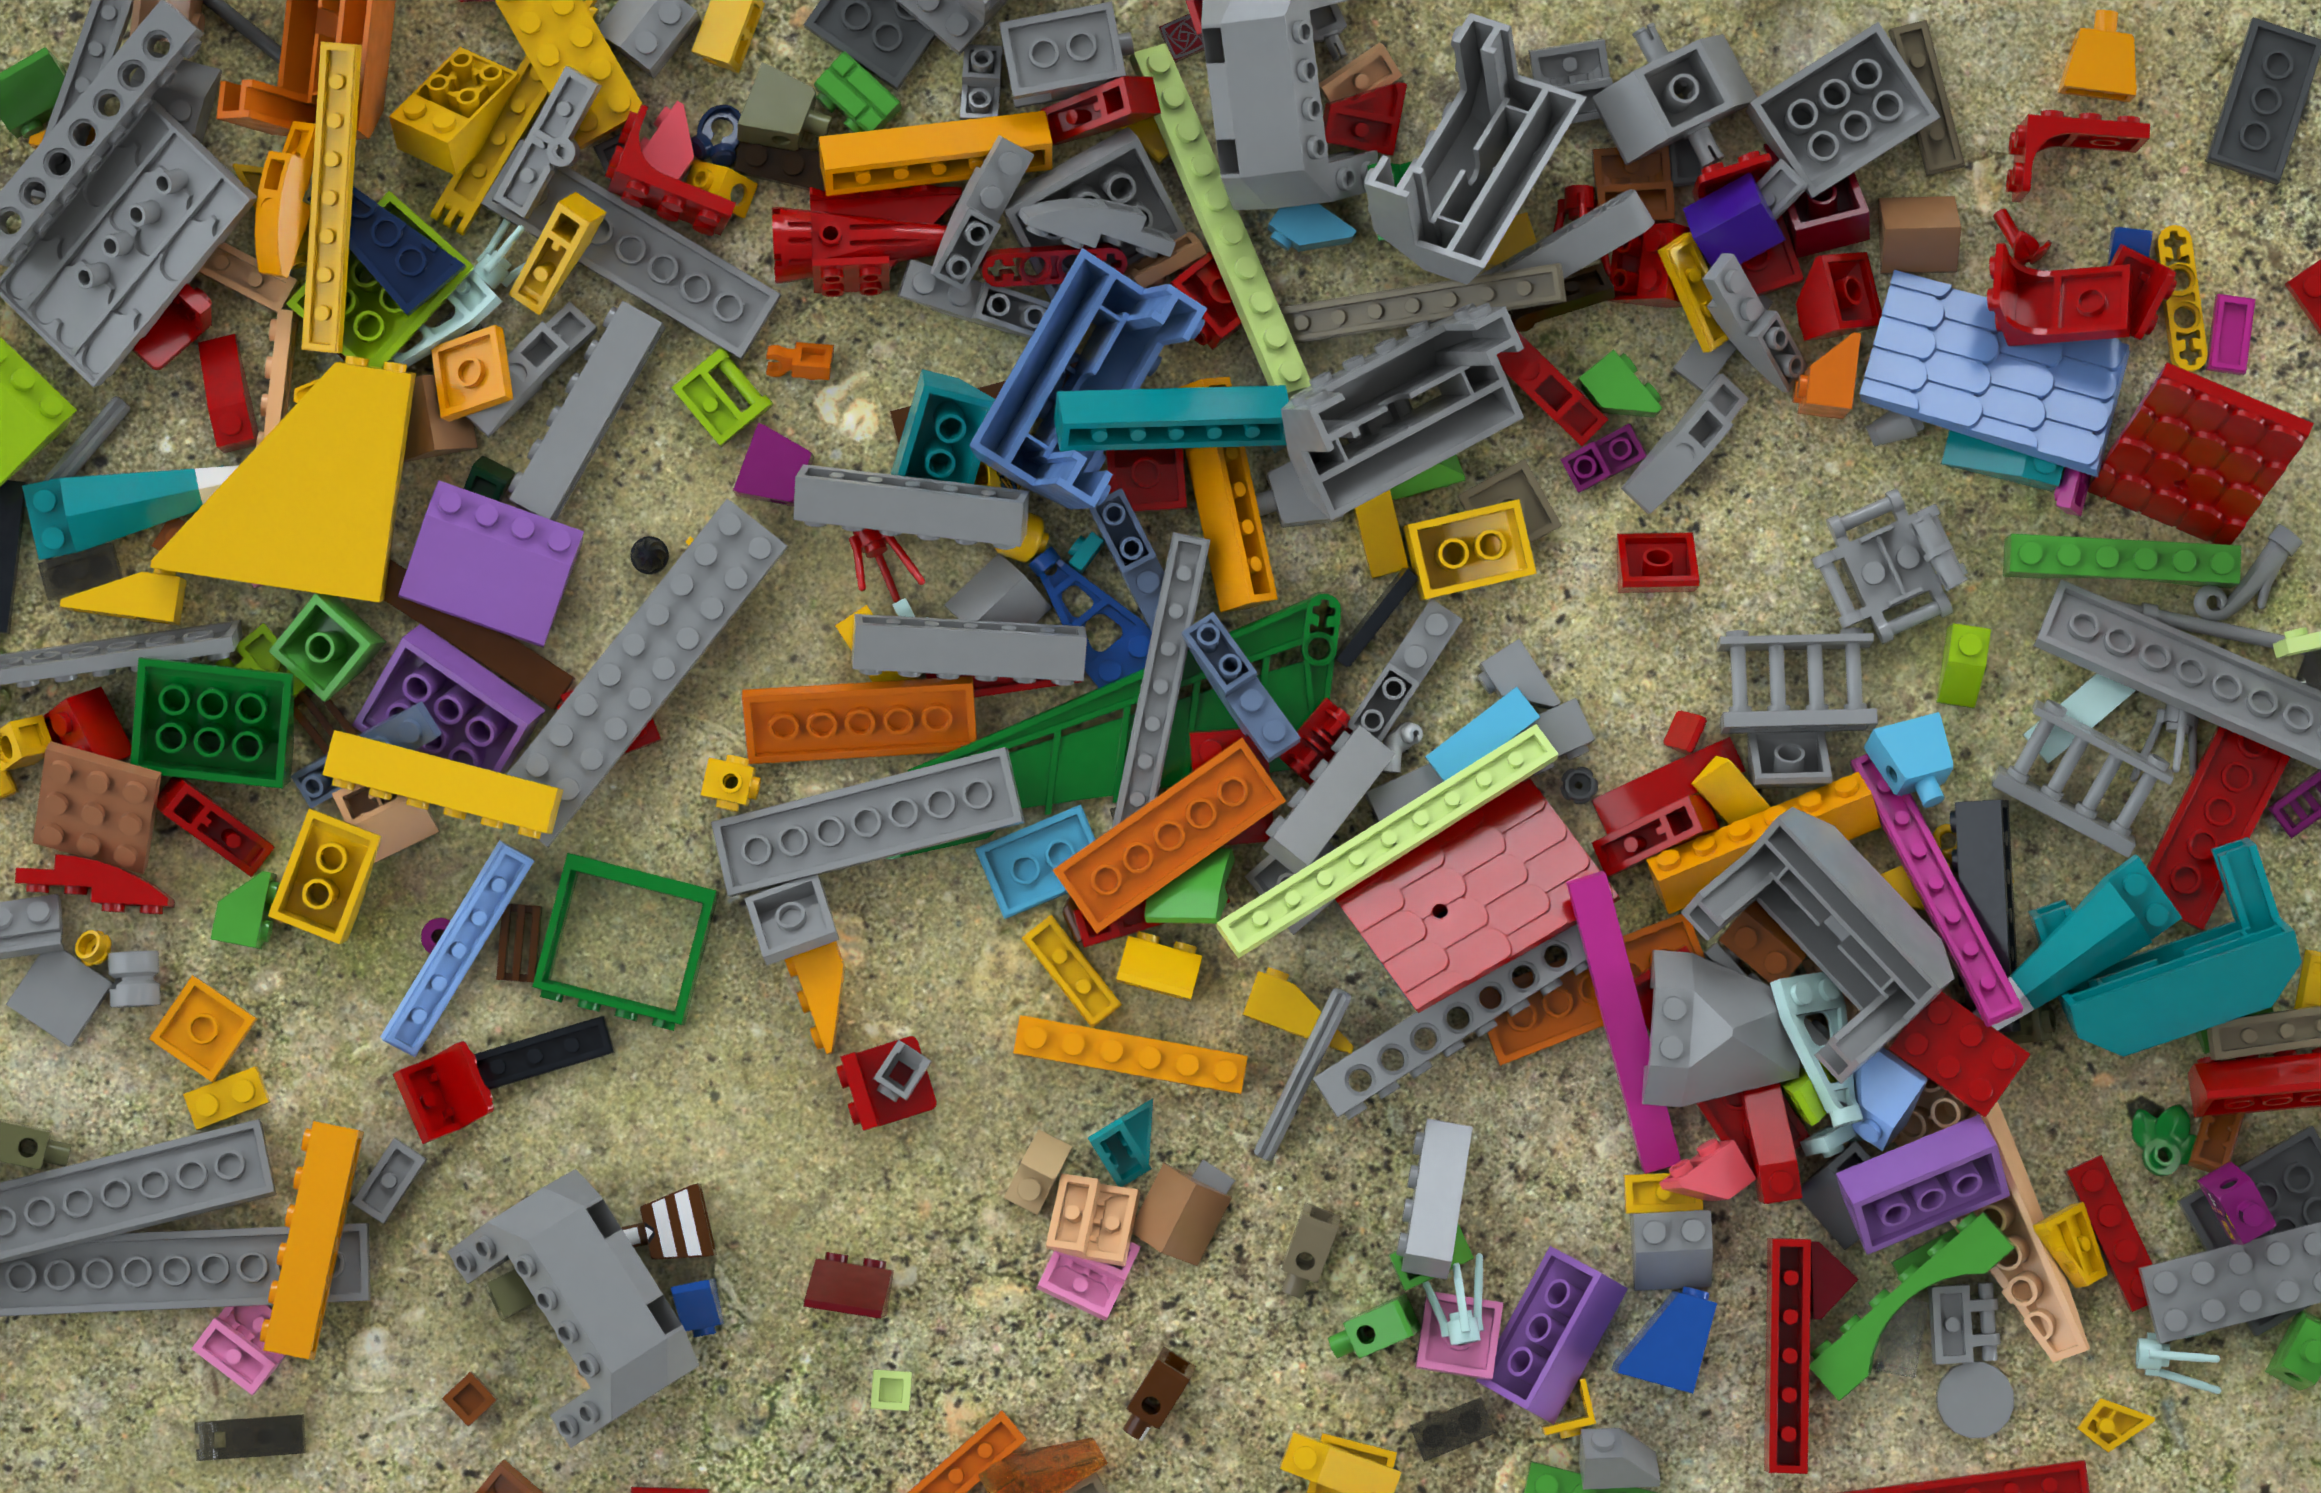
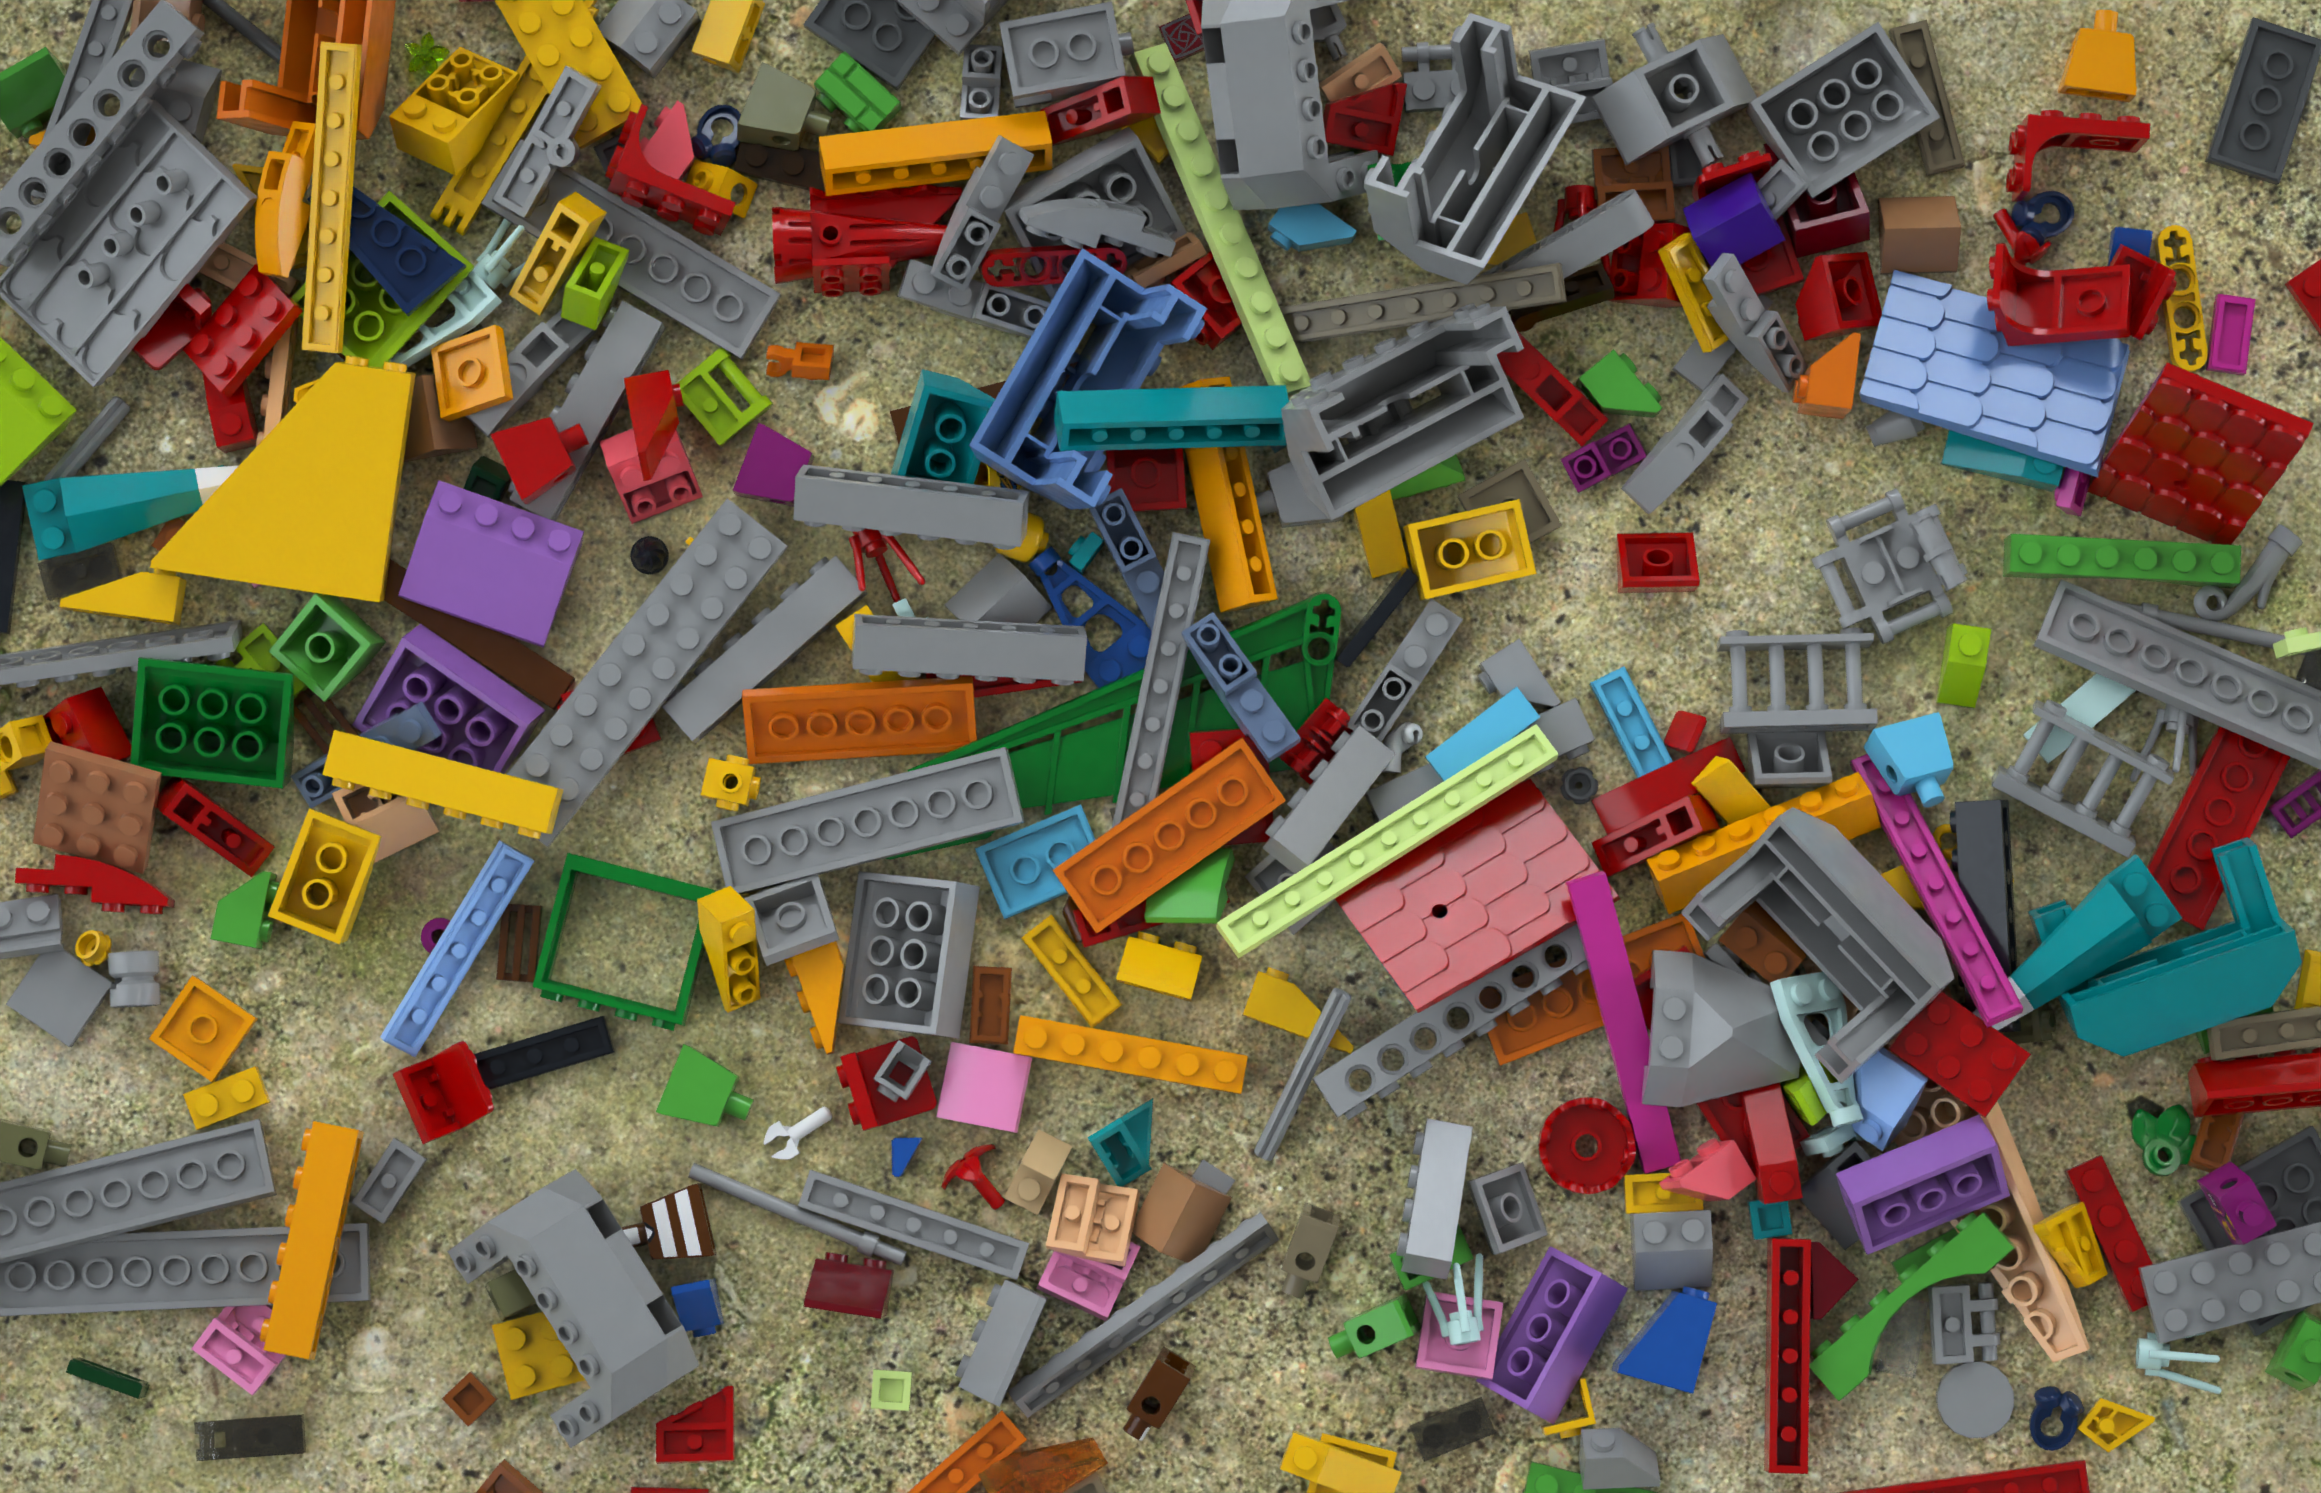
(108, 1377): none -> dark green tile
(242, 330): none -> red plate
(426, 54): none -> clear neon green plant
(533, 1356): none -> yellow plate
(538, 455): none -> red torso
(594, 283): none -> lime slope
(653, 416): none -> red slope
(669, 487): none -> coral slope
(699, 1432): none -> red wing
(702, 1091): none -> bright green torso
(731, 946): none -> yellow slope
(765, 648): none -> light grey brick
(796, 1132): none -> white bar
(866, 1242): none -> light grey bar
(902, 1153): none -> blue slope
(909, 954): none -> light grey slope
(913, 1224): none -> light grey plate
(970, 1170): none -> red plant
(984, 1087): none -> bright pink slope
(990, 1005): none -> dark orange plate
(1001, 1341): none -> light grey slope
(1143, 1315): none -> light grey plate
(1427, 88): none -> light grey plate
(1507, 1208): none -> light grey slope
(1614, 1145): none -> red plate
(1630, 722): none -> medium azure tile
(1769, 1219): none -> teal plate
(2024, 213): none -> dark blue piece
(2046, 1400): none -> dark blue piece

